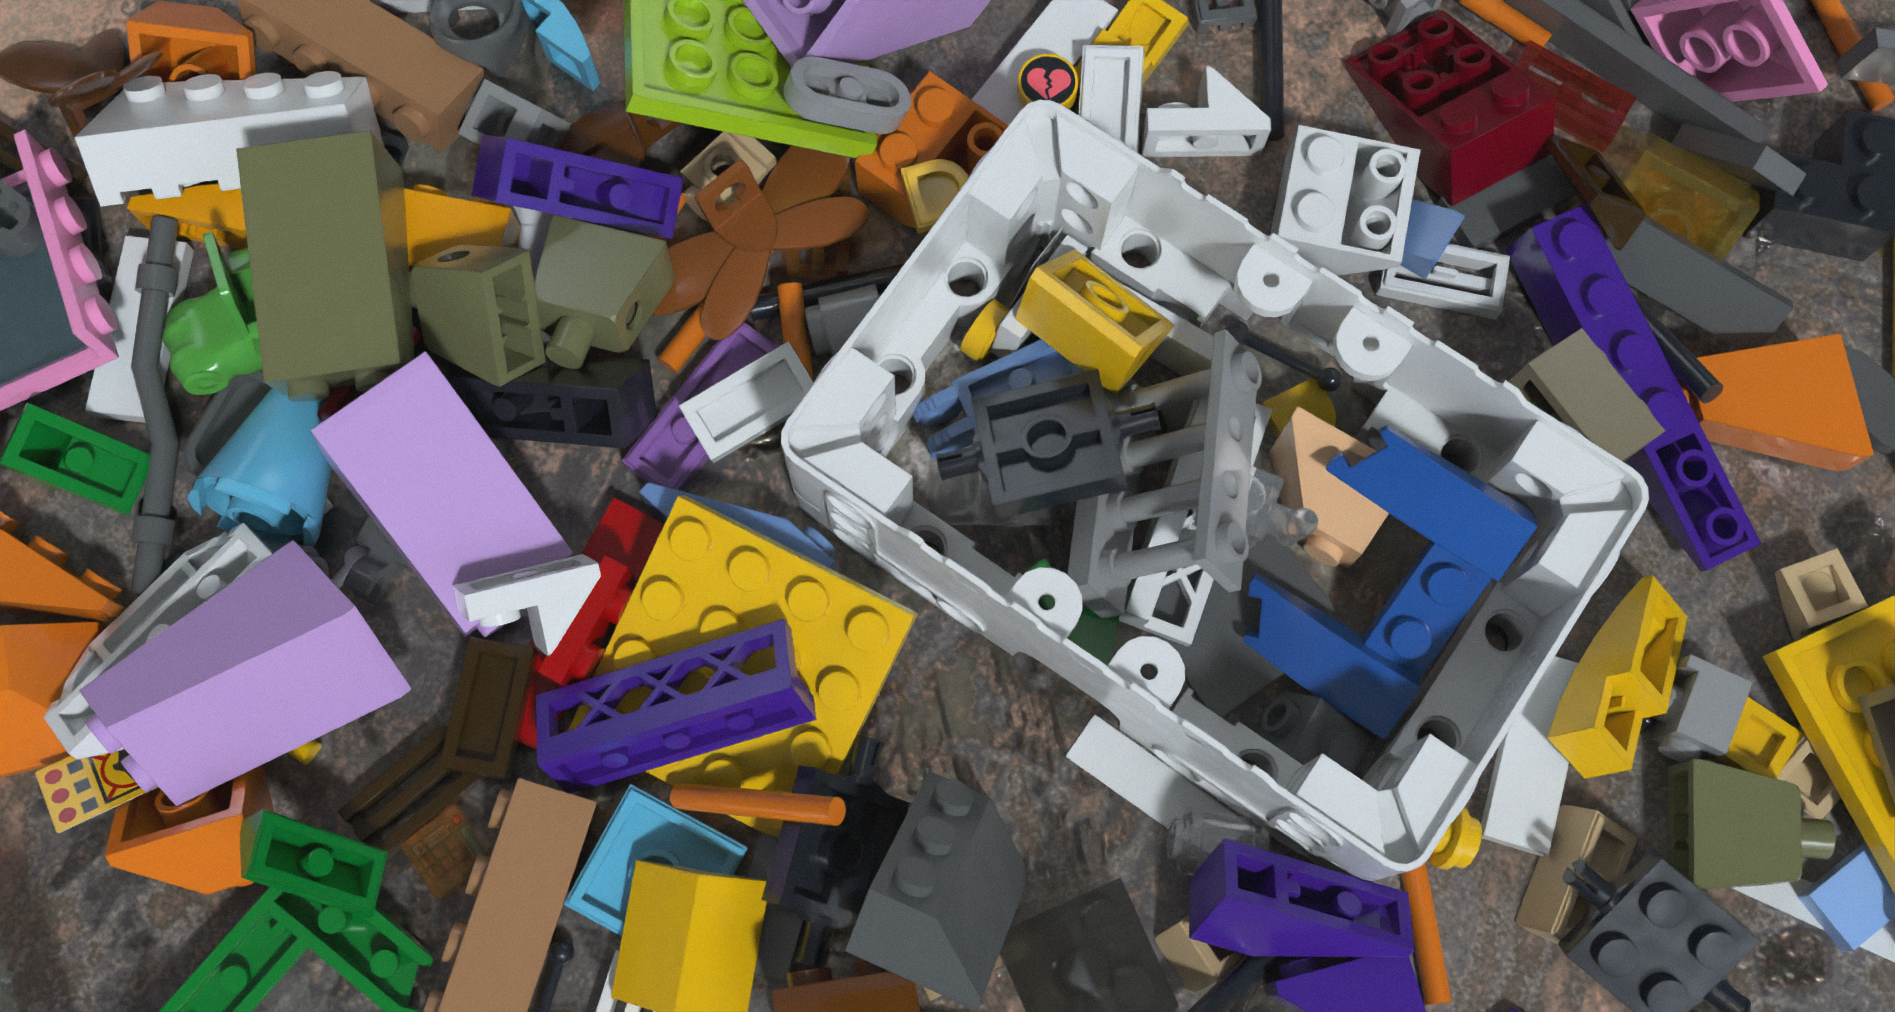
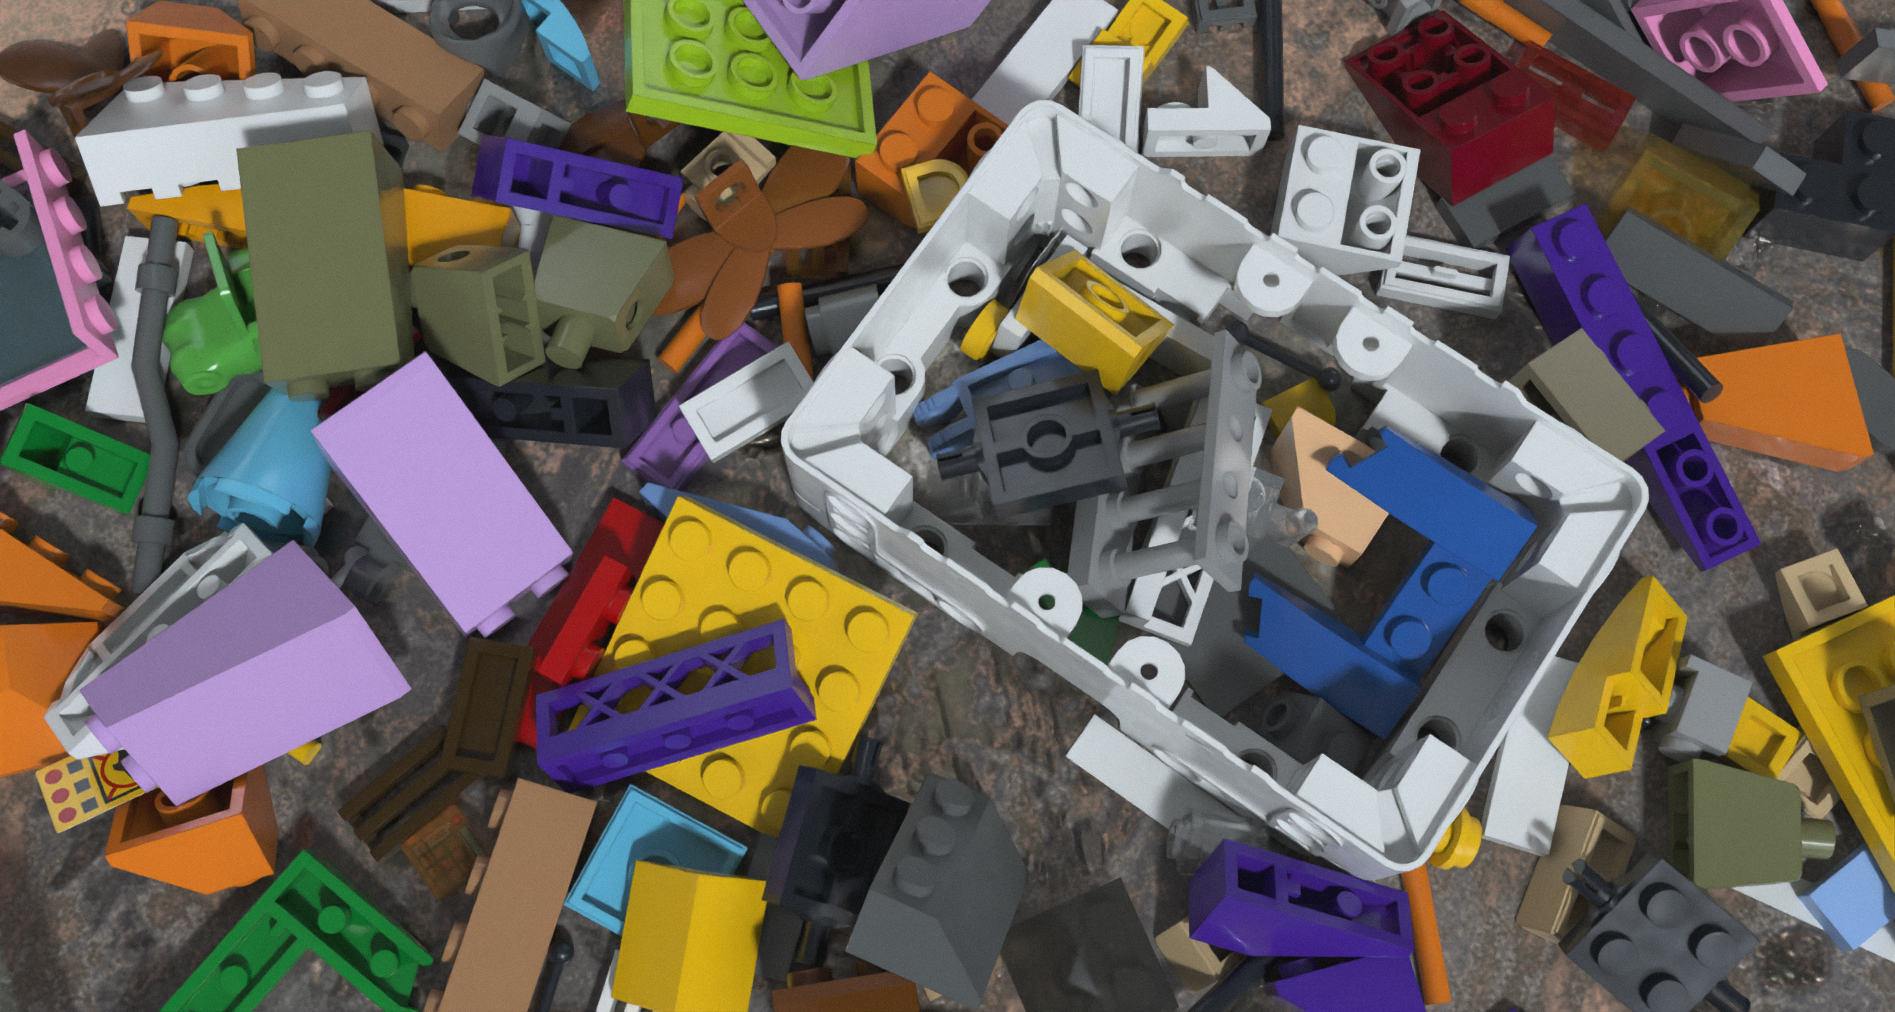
(311, 862): green slope -> none
(549, 591): white slope -> none
(758, 803): orange bar -> none
(846, 95): light grey plate -> none
(1047, 79): tile -> none
(1428, 235): medium blue slope -> none
(1599, 187): dark brown slope -> none

